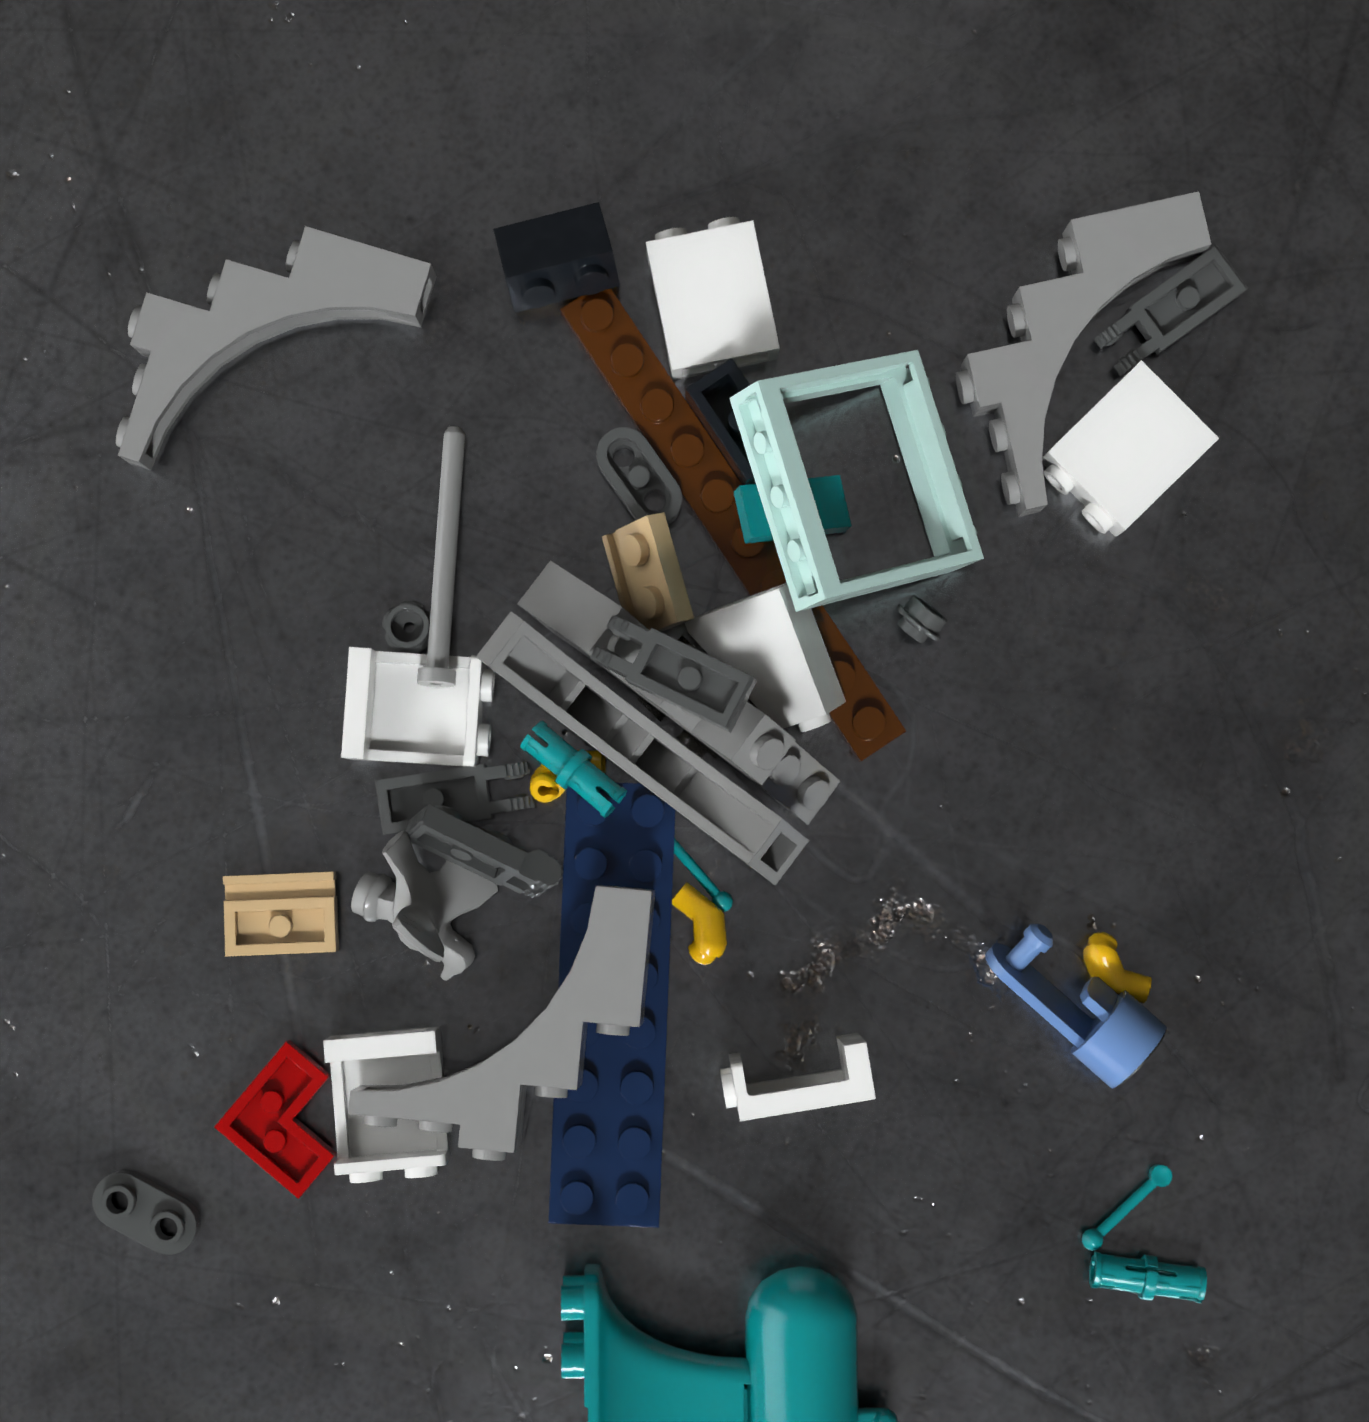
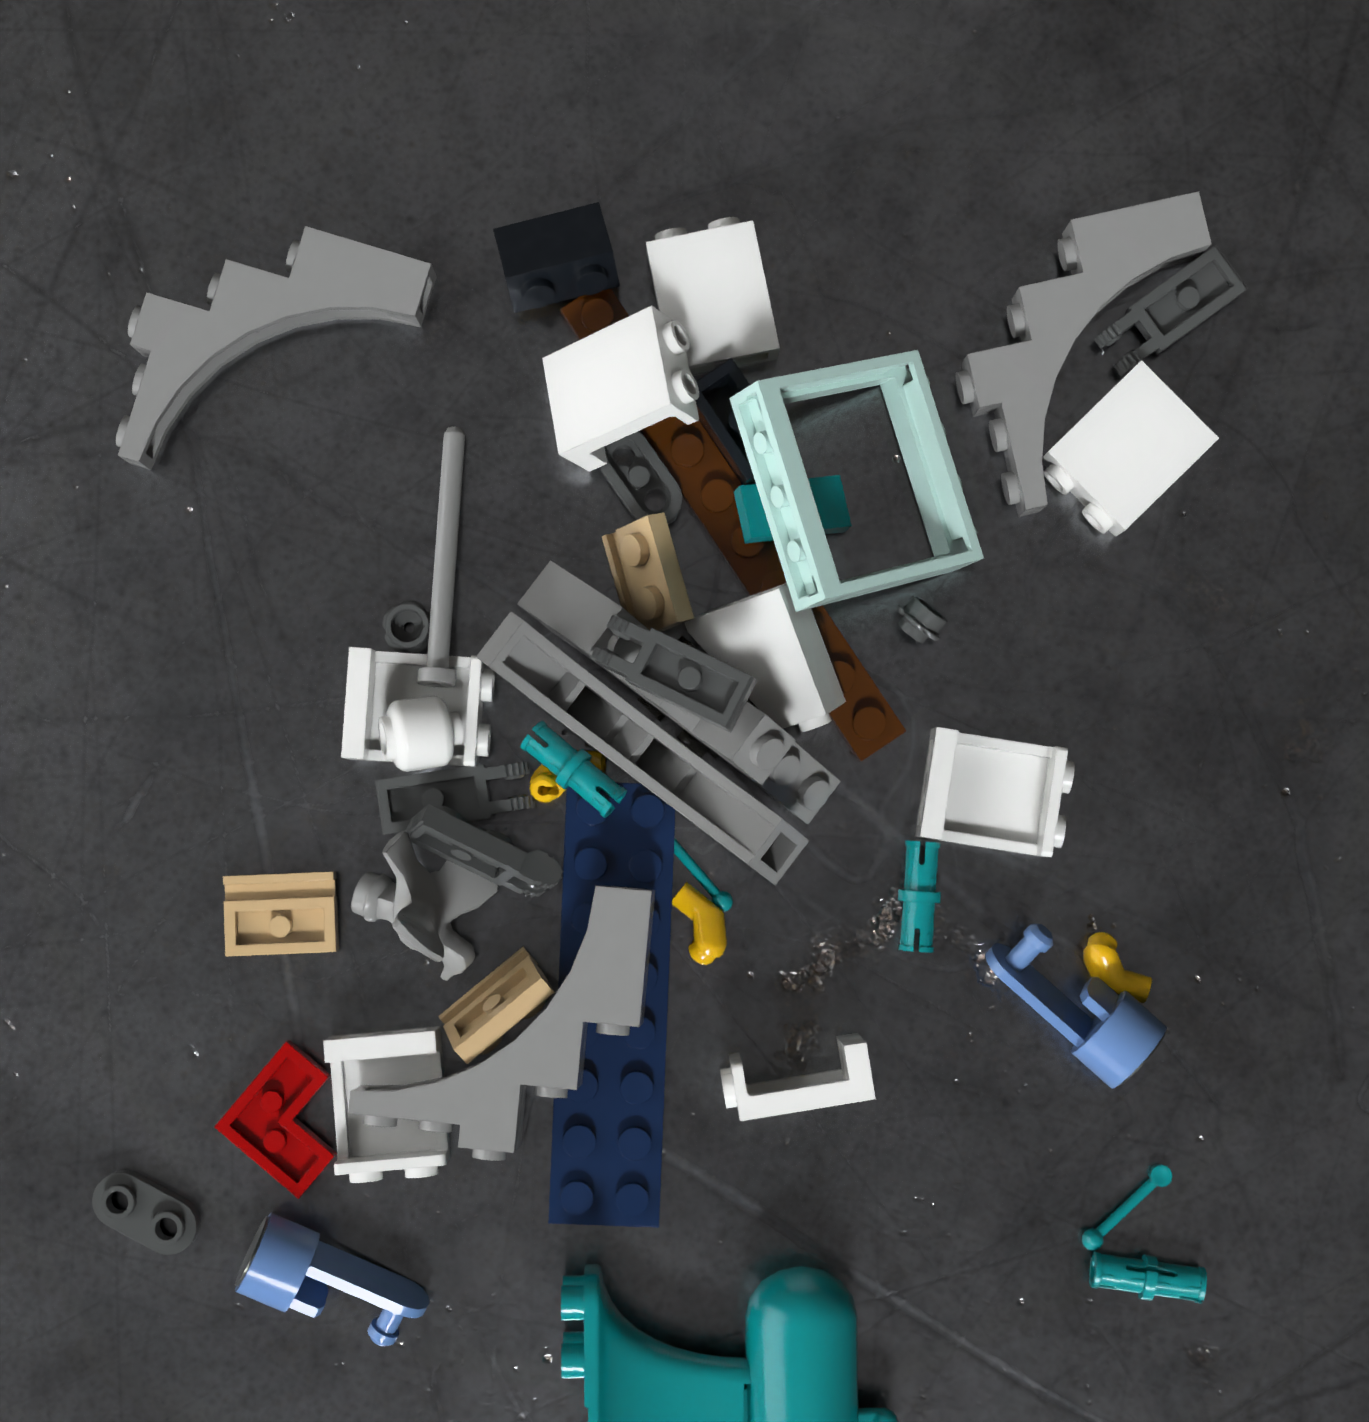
(291, 1270): none -> medium blue piece
(419, 733): none -> white head
(495, 1005): none -> tan plate
(619, 384): none -> white panel
(919, 896): none -> teal pin
(994, 793): none -> white panel

